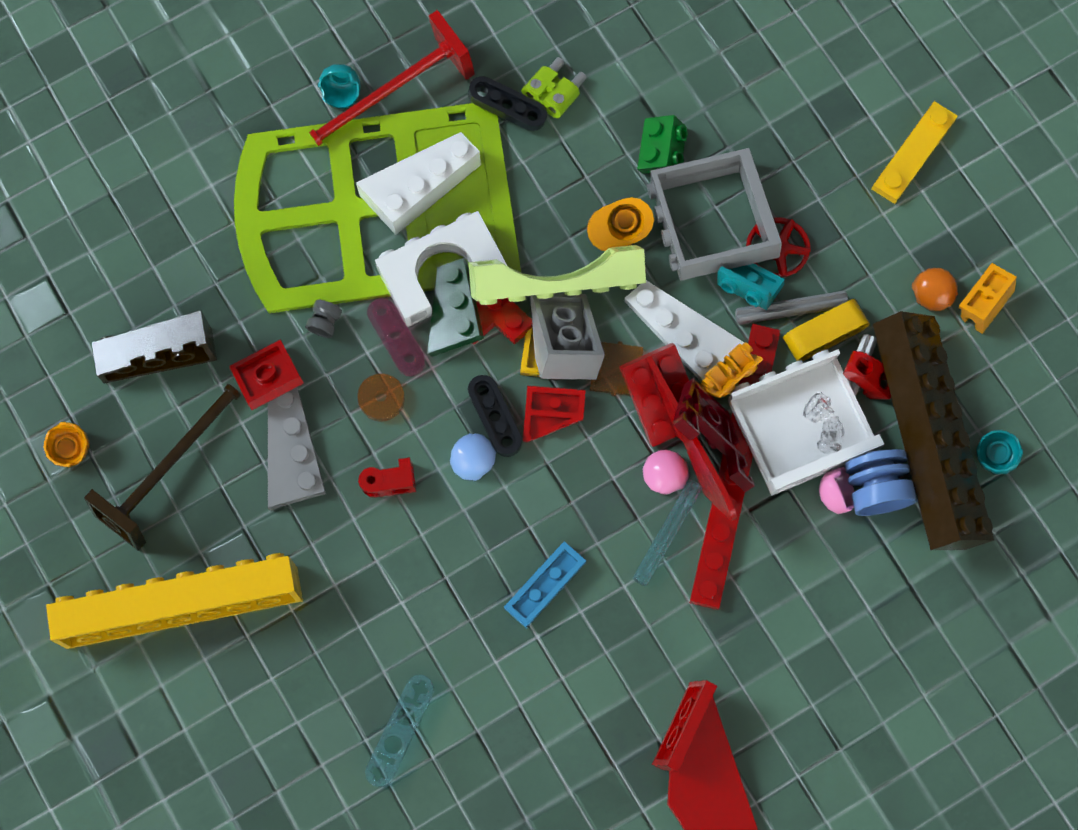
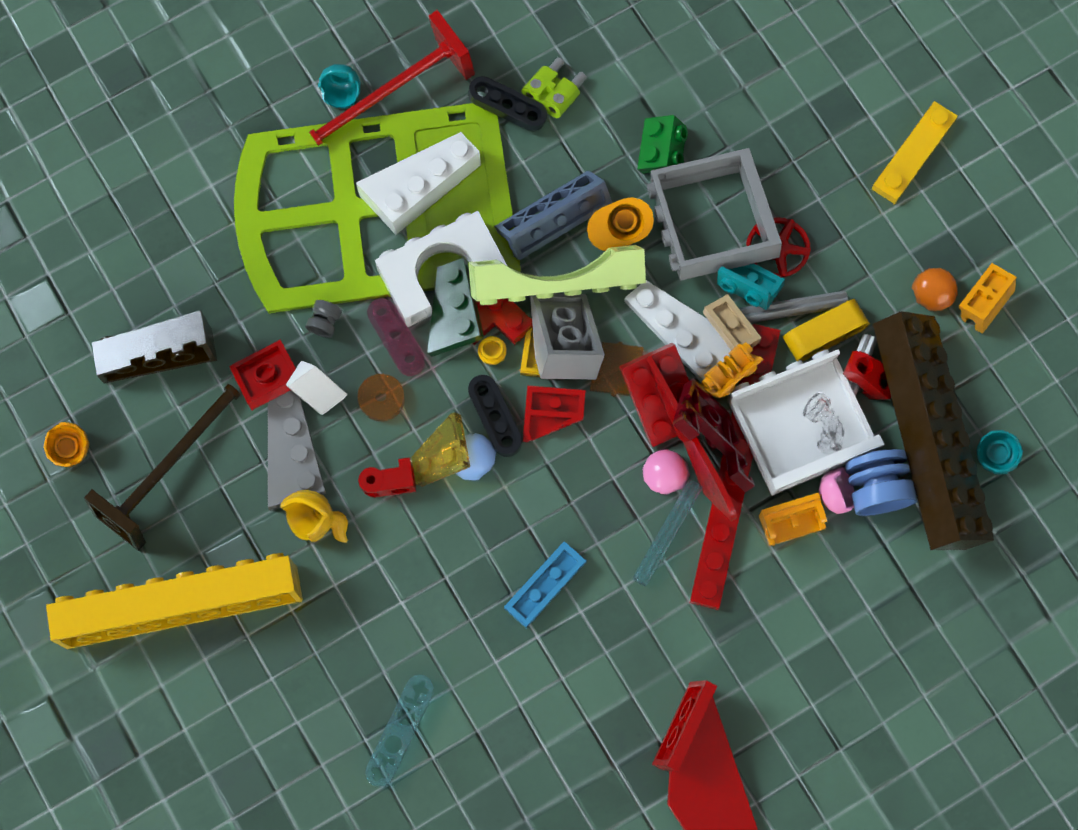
(312, 516): none -> yellow hair
(315, 388): none -> white slope
(442, 452): none -> clear yellow wing
(492, 350): none -> yellow plate
(554, 215): none -> sand blue fence
(731, 323): none -> tan plate
(793, 519): none -> light orange hinge

